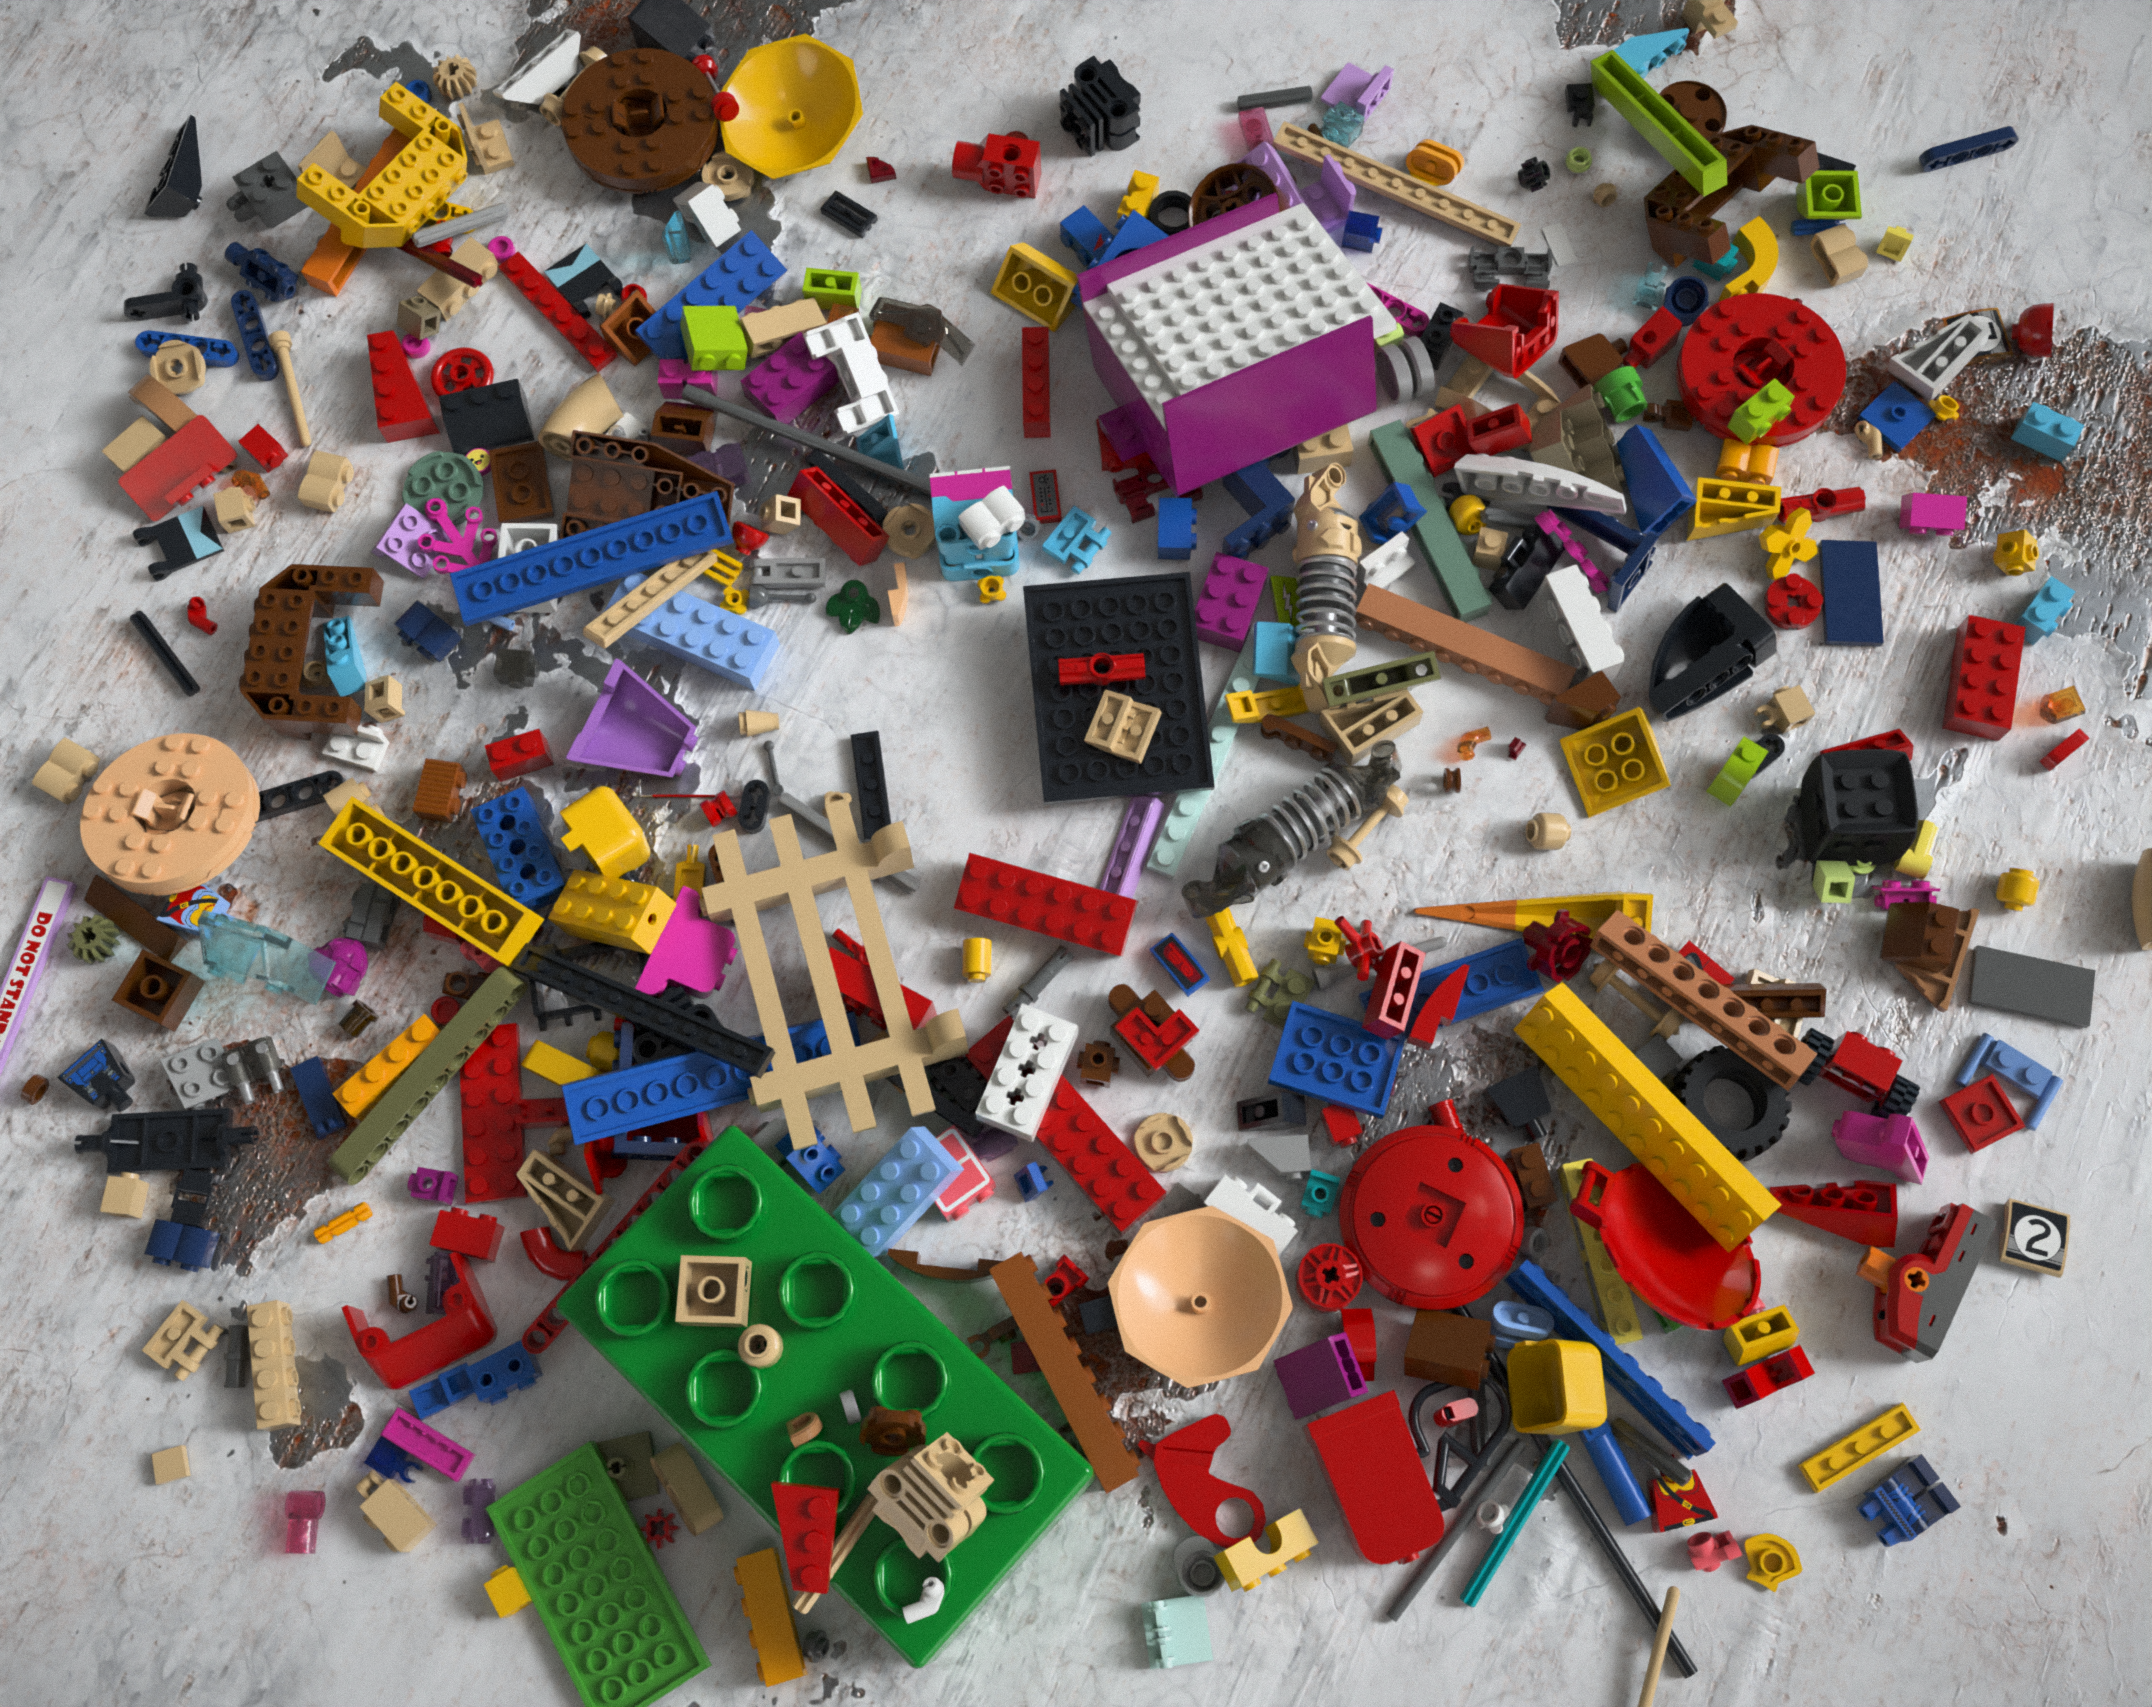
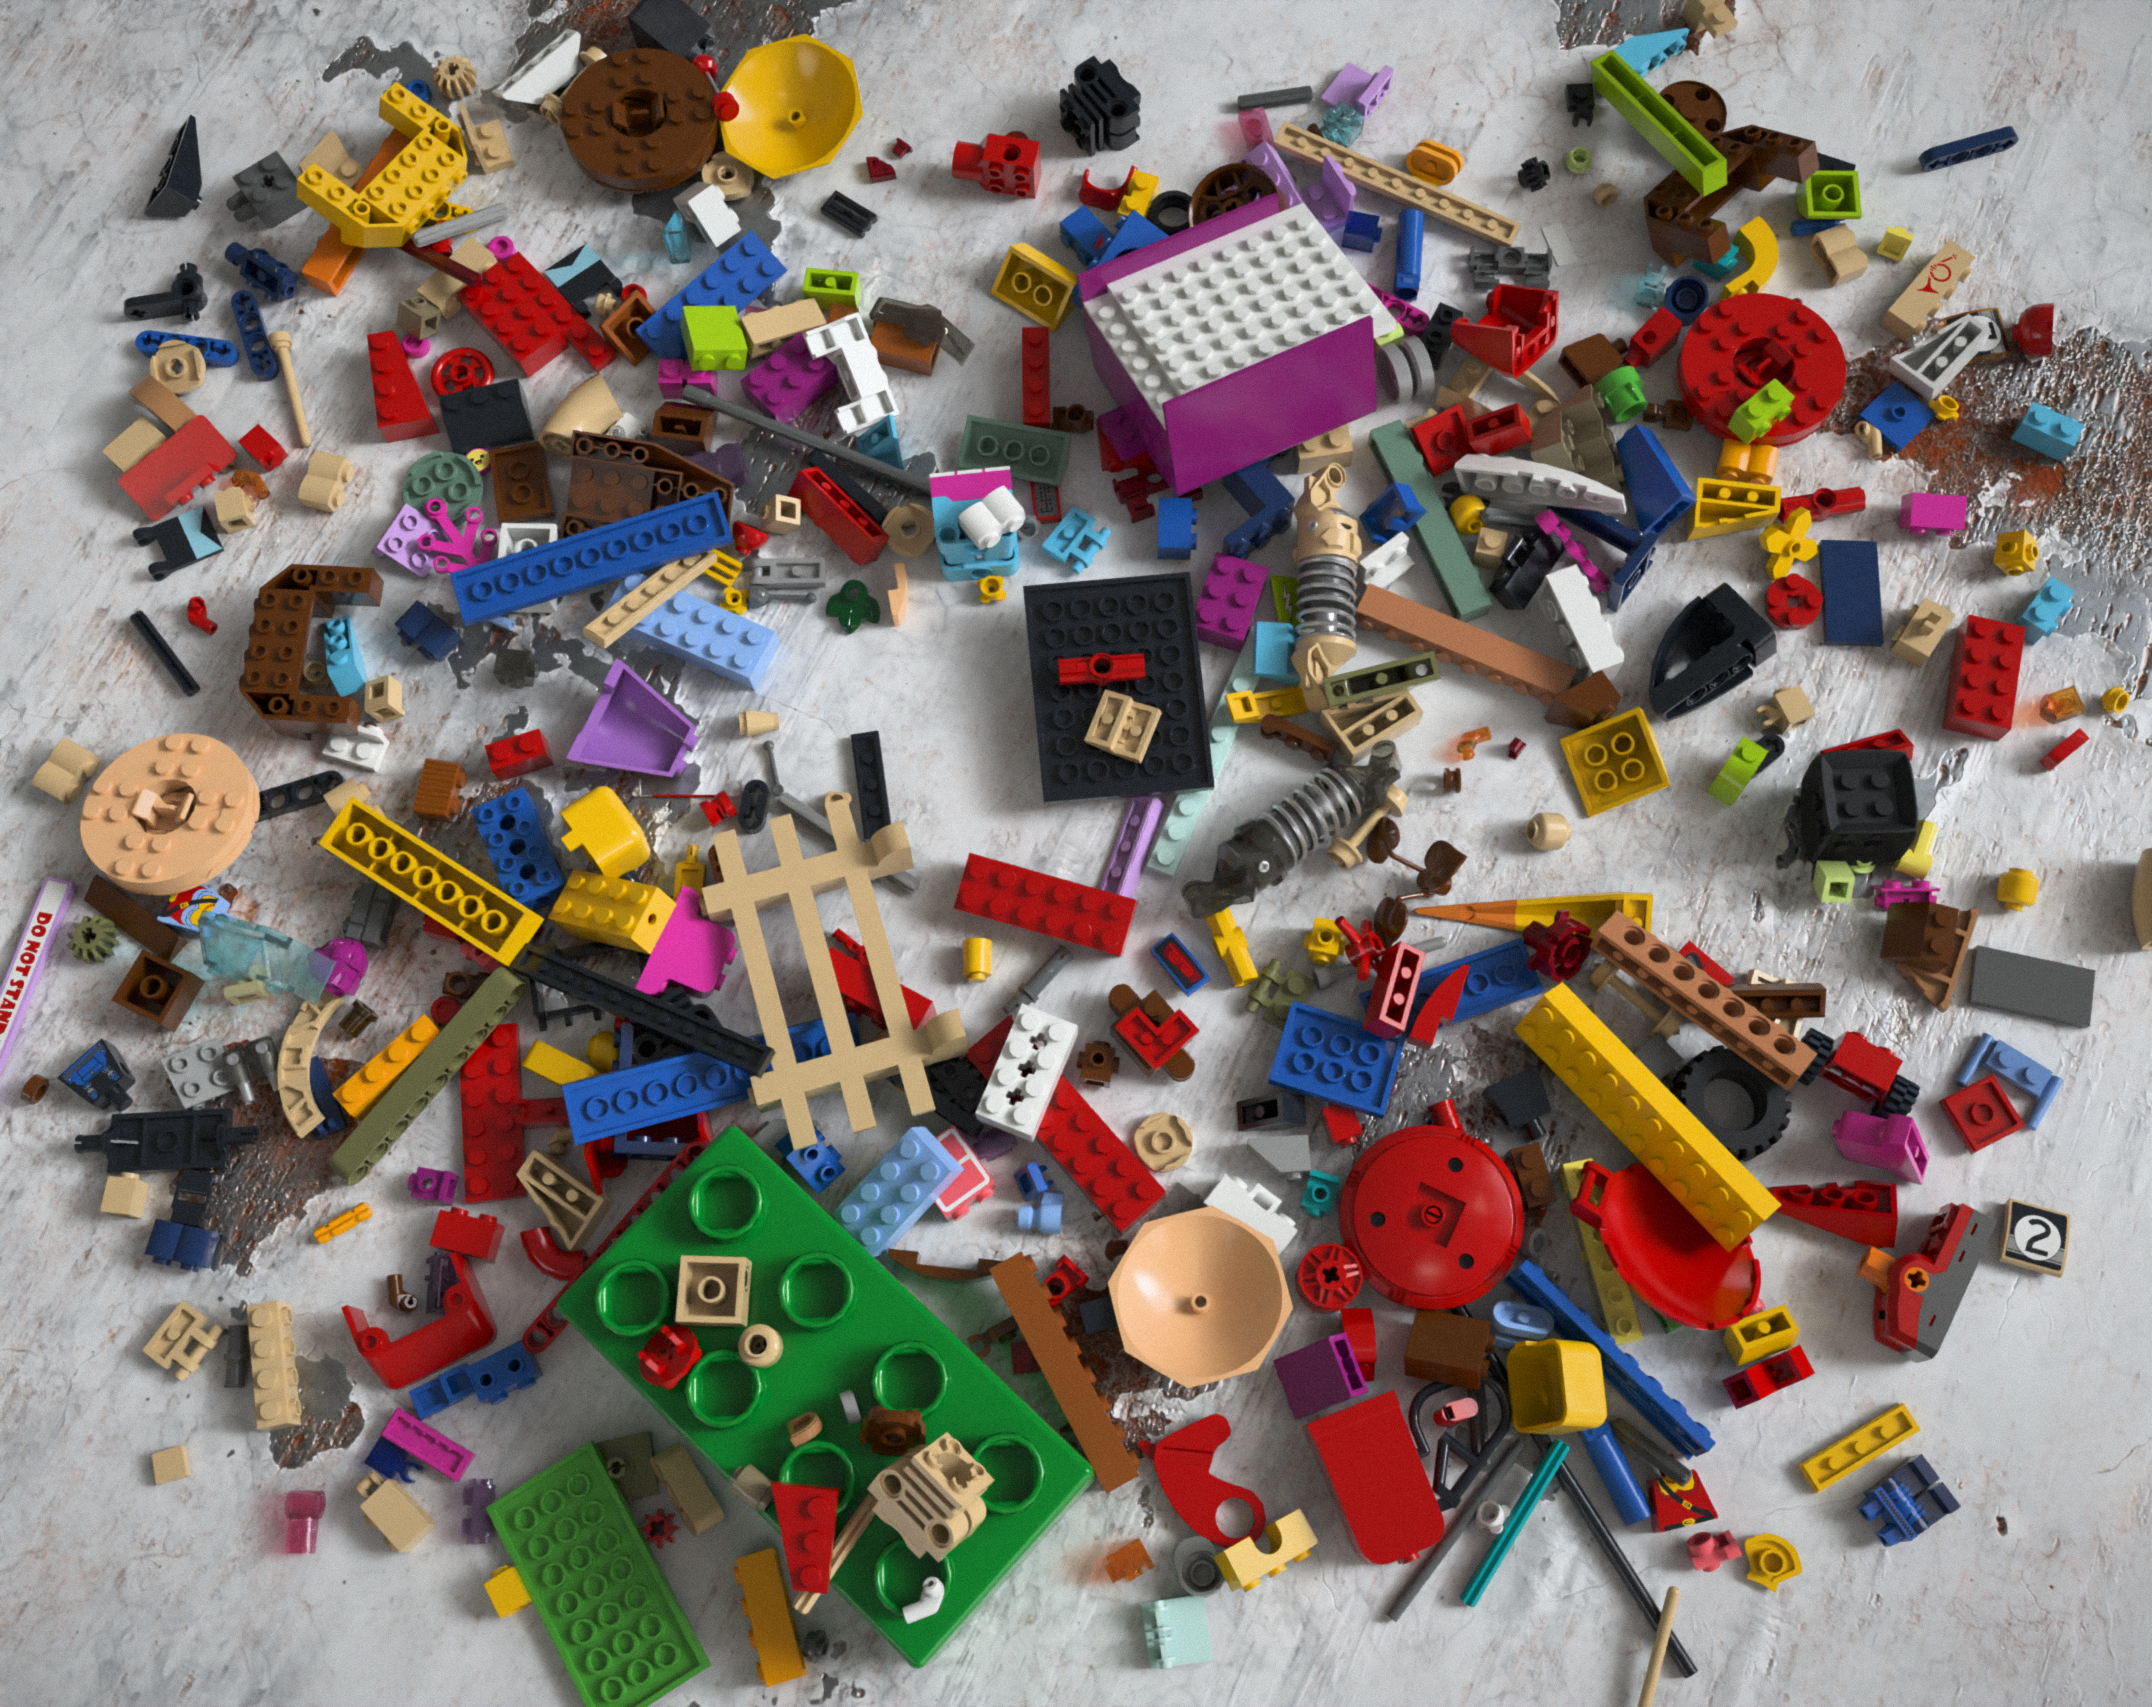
(246, 992): none -> tan bracket
(295, 1059): none -> tan tile
(513, 320): none -> red brick
(668, 1356): none -> red plate
(752, 1488): none -> dark tan brick
(901, 148): none -> dark red piece
(1030, 451): none -> sand green slope
(1046, 1217): none -> light blue piece
(1073, 419): none -> reddish brown plate
(1102, 198): none -> red helmet
(1128, 1562): none -> clear orange brick
(1408, 254): none -> blue piece
(1440, 862): none -> reddish brown plant
(1922, 632): none -> tan brick
(1927, 291): none -> tan brick
(2115, 700): none -> yellow plate

